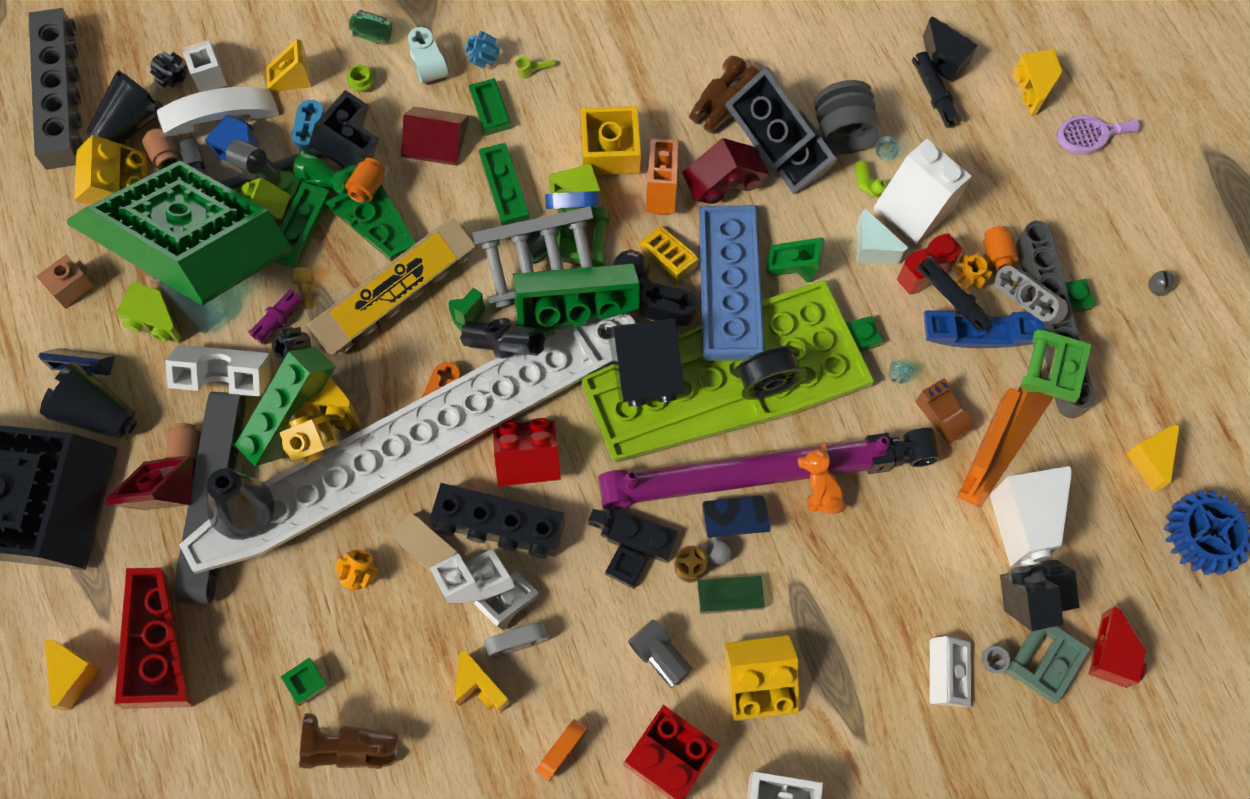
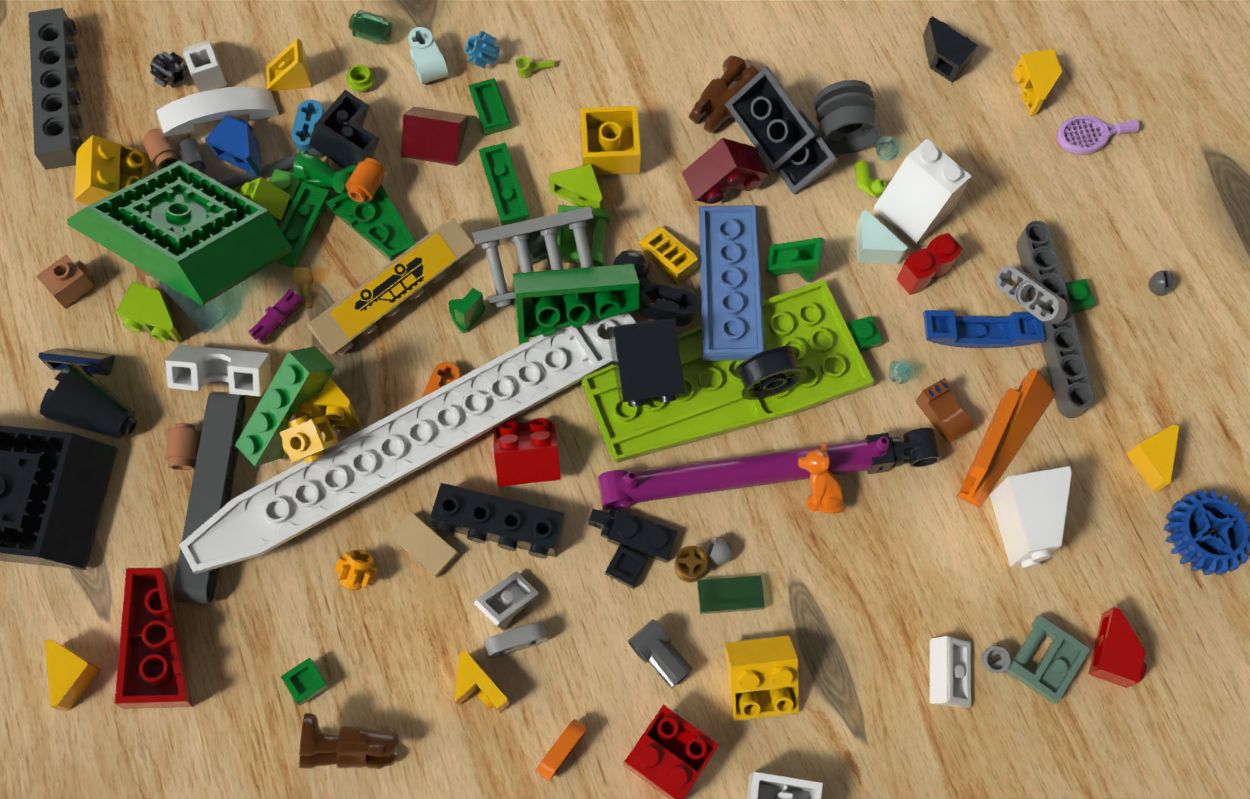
(123, 110): black cone -> none
(156, 485): dark red slope -> none
(238, 504): black cone -> none
(252, 161): dark grey piece -> none
(290, 340): black gear -> none
(471, 580): white slope -> none
(503, 338): black piece -> none
(572, 200): beam -> none
(662, 176): orange slope -> none
(735, 516): dark blue slope -> none
(941, 98): black pin -> none
(963, 302): black pin -> none
(972, 271): light orange gear -> none
(1000, 247): orange brick -> none
(1040, 594): black brick -> none
(1066, 368): bright green plate -> none

